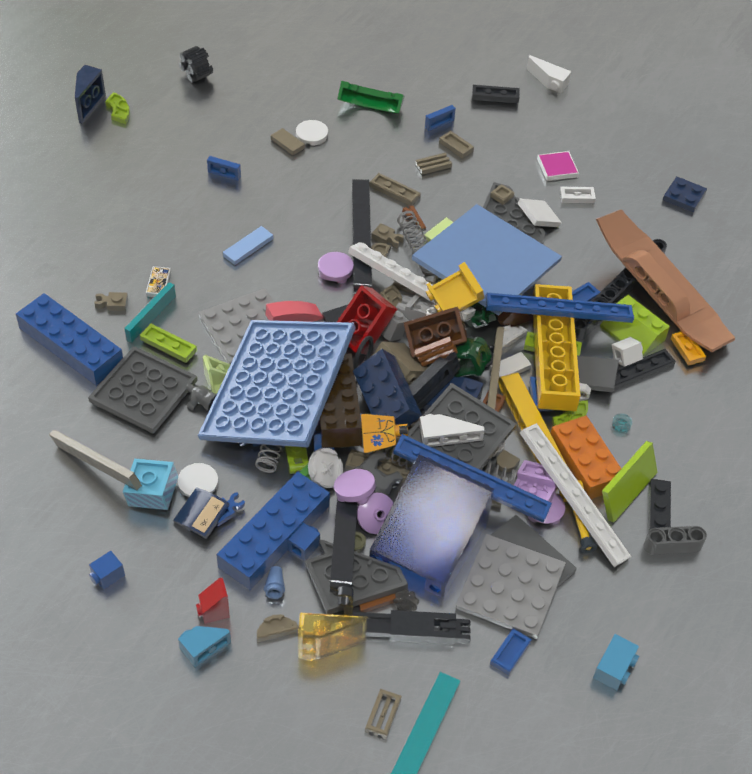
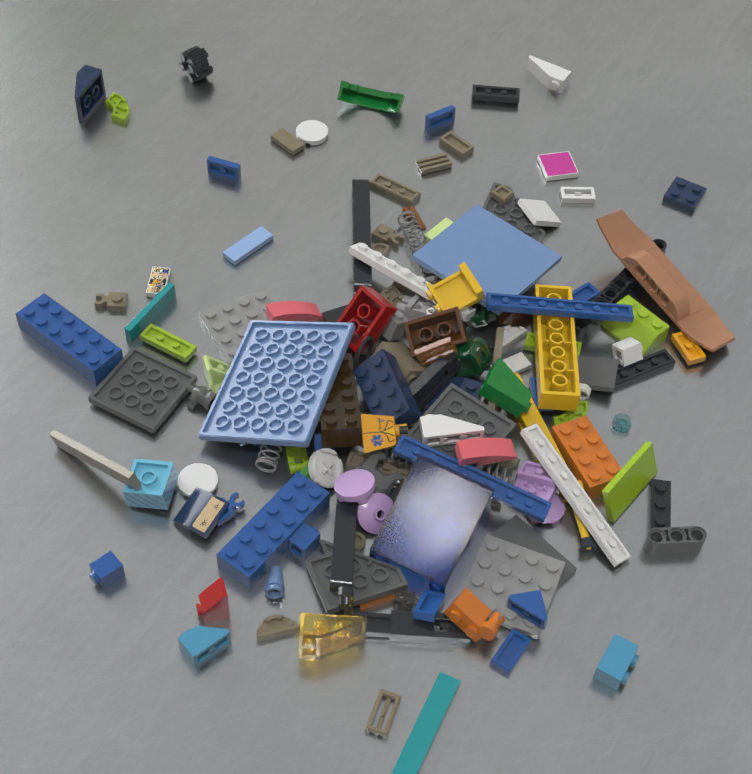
(335, 267): lavender tile -> none
(429, 605): none -> blue tile
(471, 616): none -> orange hinge
(484, 451): none -> coral slope
(506, 389): none -> green slope
(529, 606): none -> blue slope

